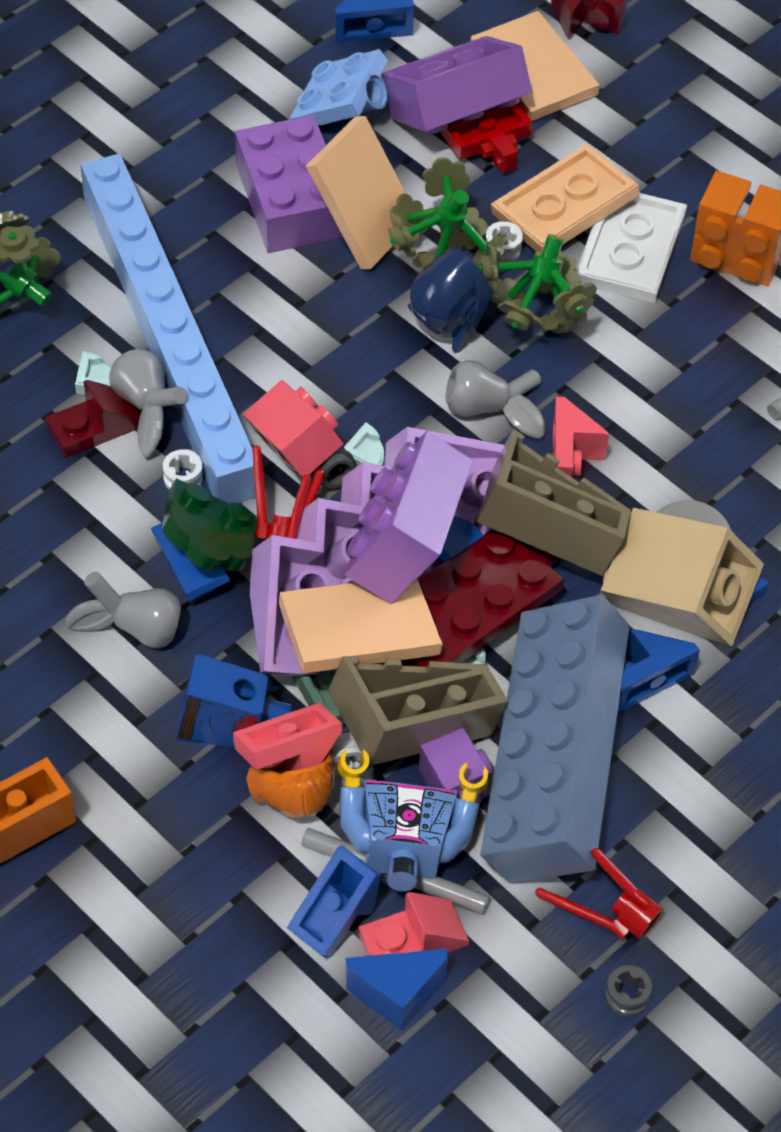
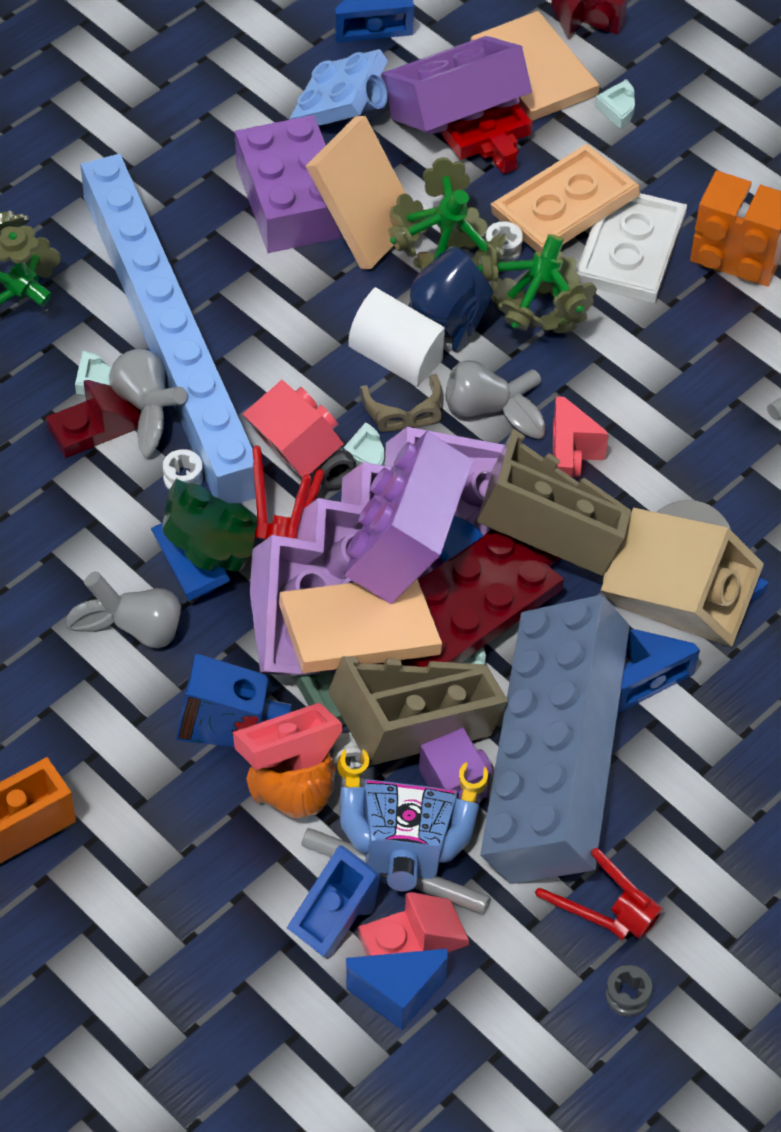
(382, 413): none -> dark tan cap
(397, 337): none -> white brick
(617, 103): none -> light aqua tile

